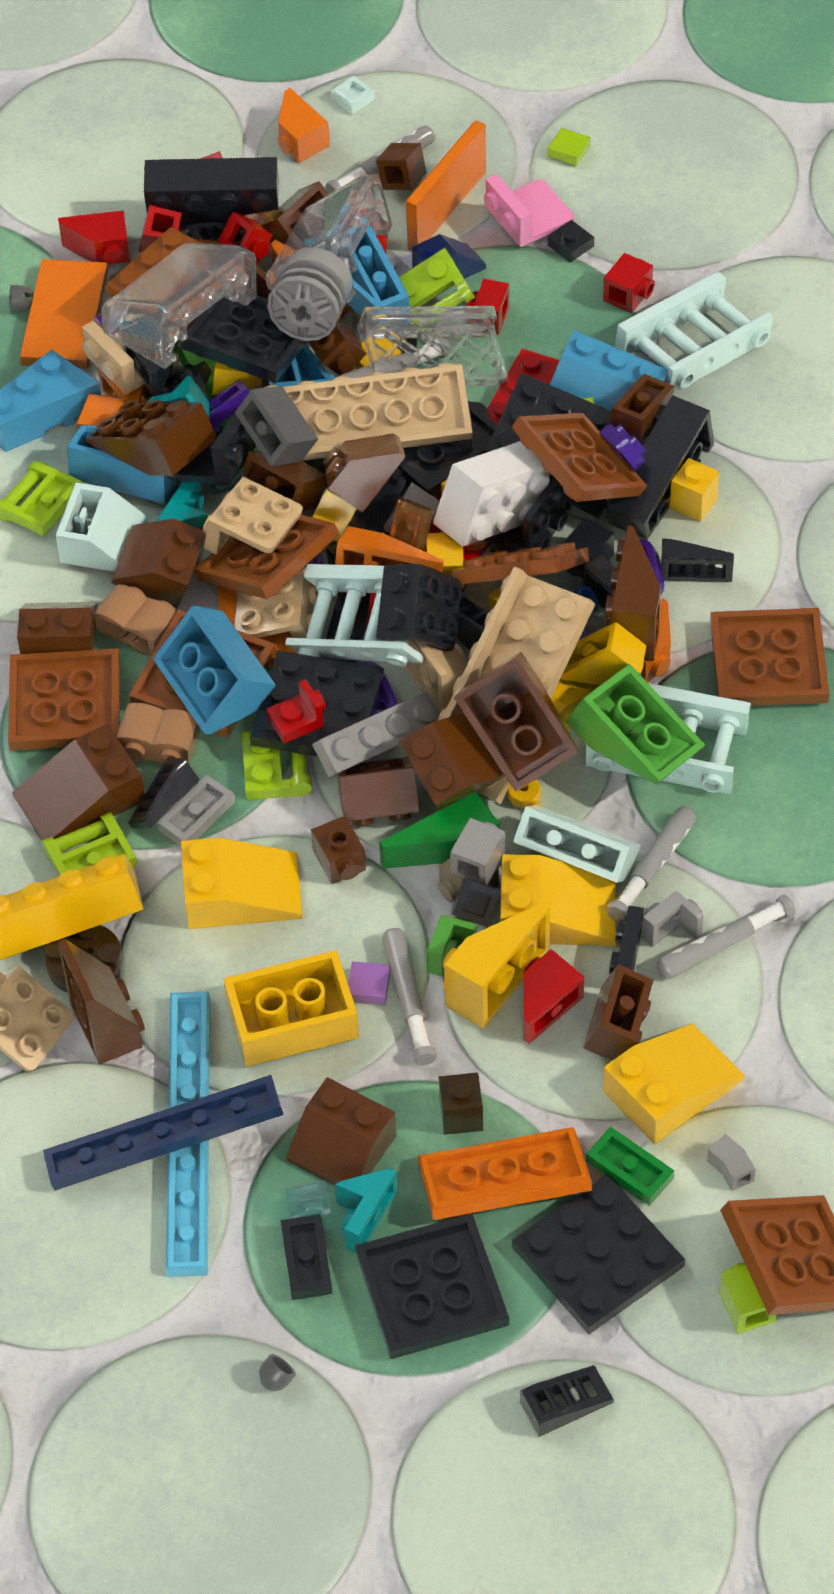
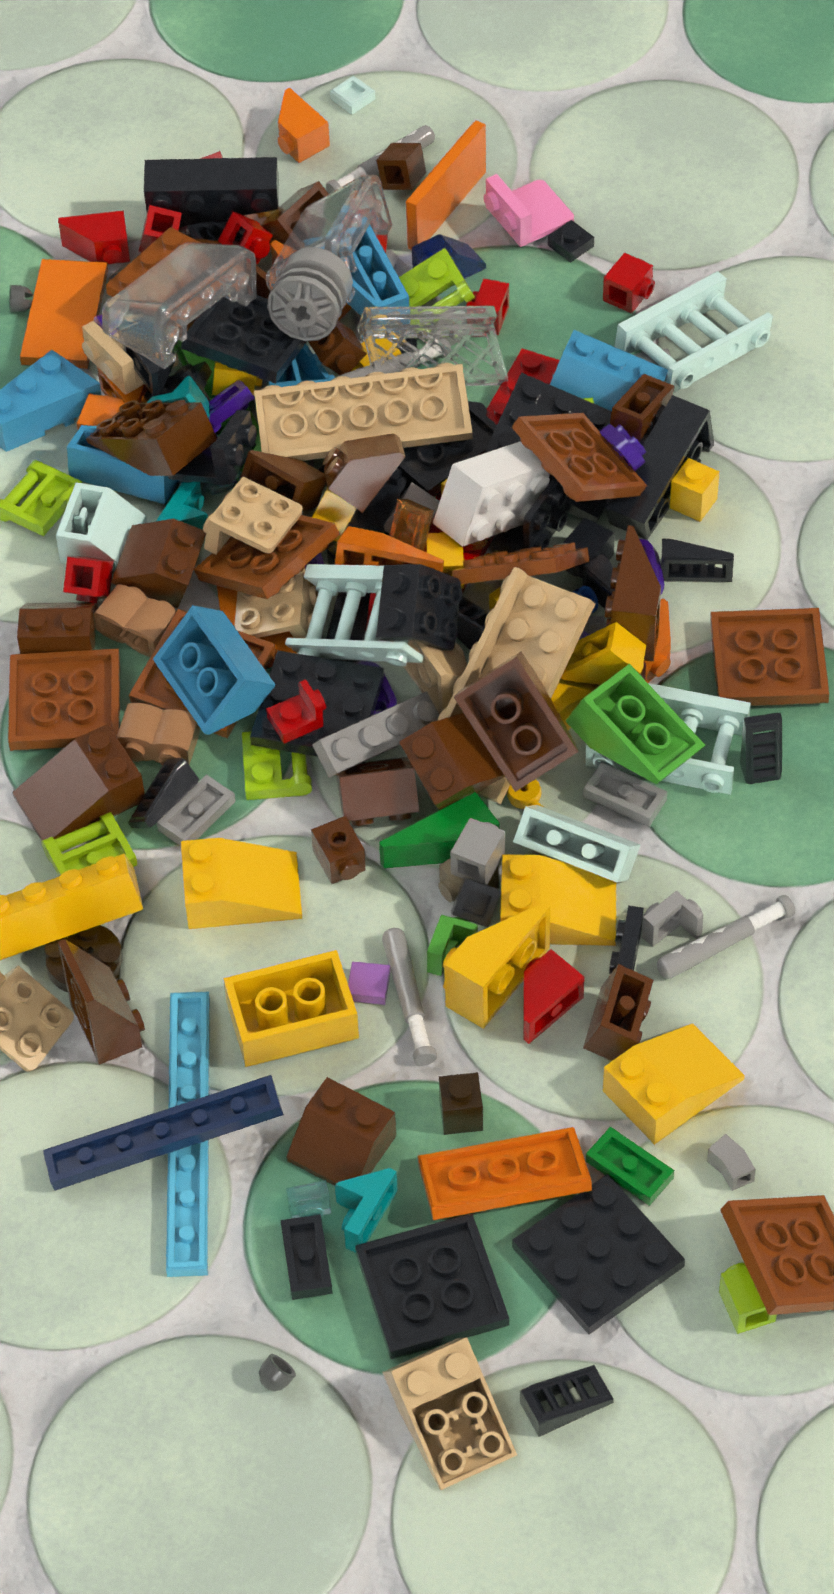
(88, 578): none -> red brick
(276, 425): dark grey brick -> none
(450, 1412): none -> tan slope
(568, 146): lime tile -> none
(625, 794): none -> light grey plate
(658, 854): light grey piece -> none
(762, 751): none -> black slope

